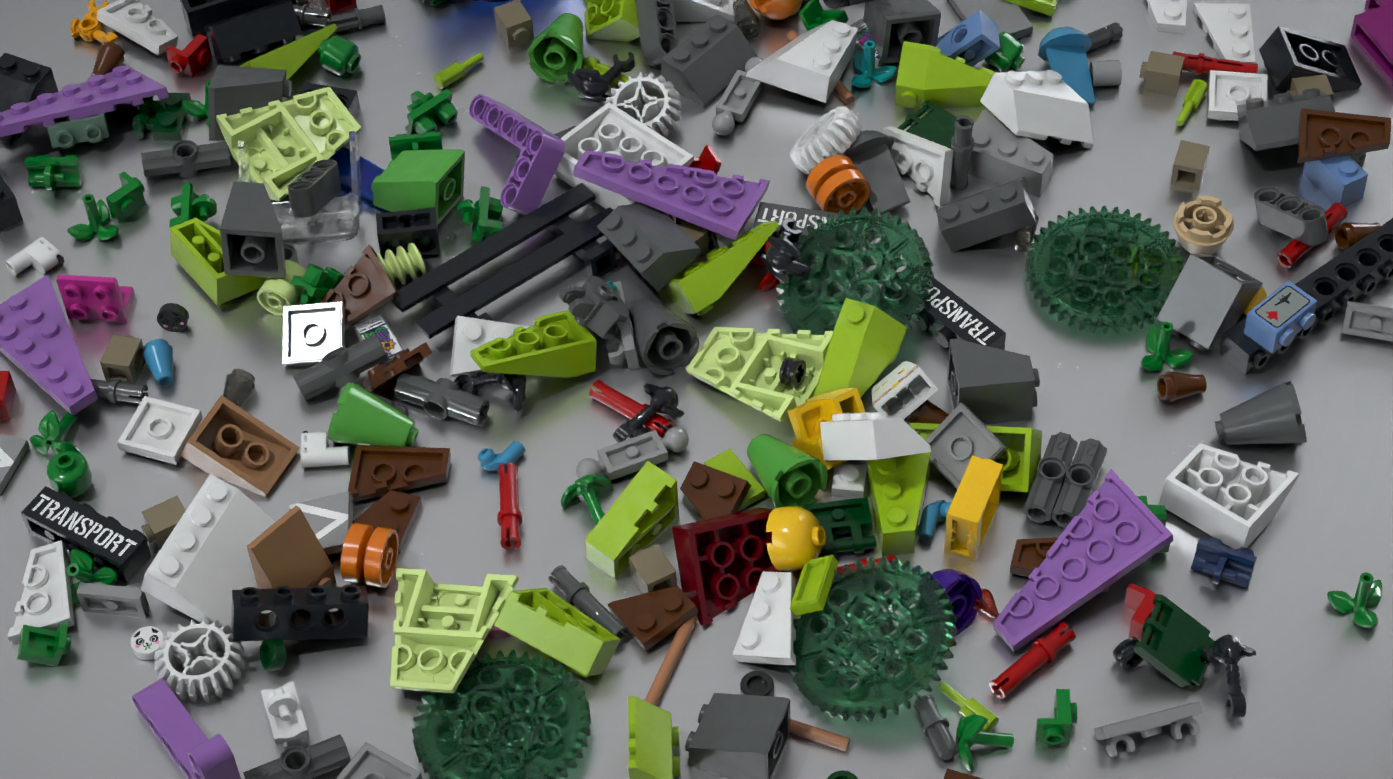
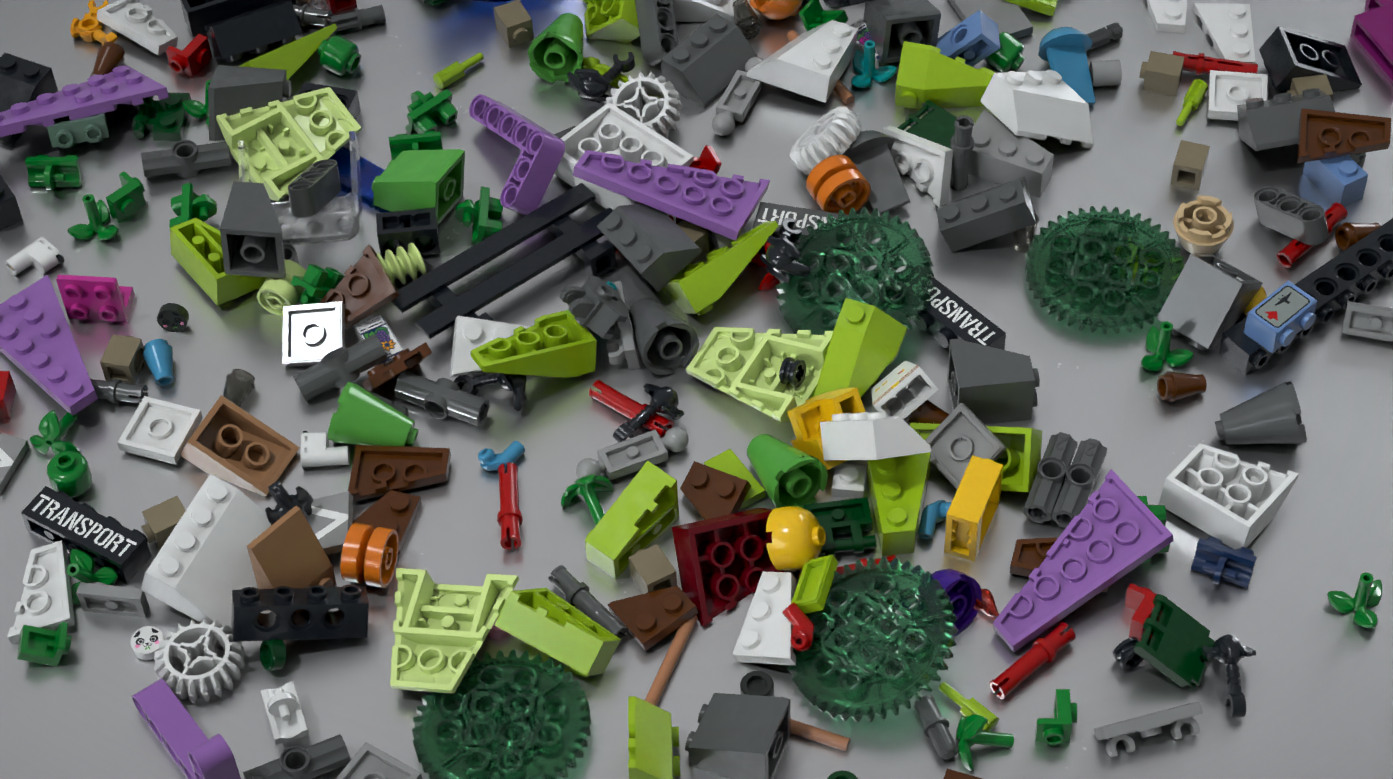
(286, 502): none -> black piece
(802, 627): none -> red arm

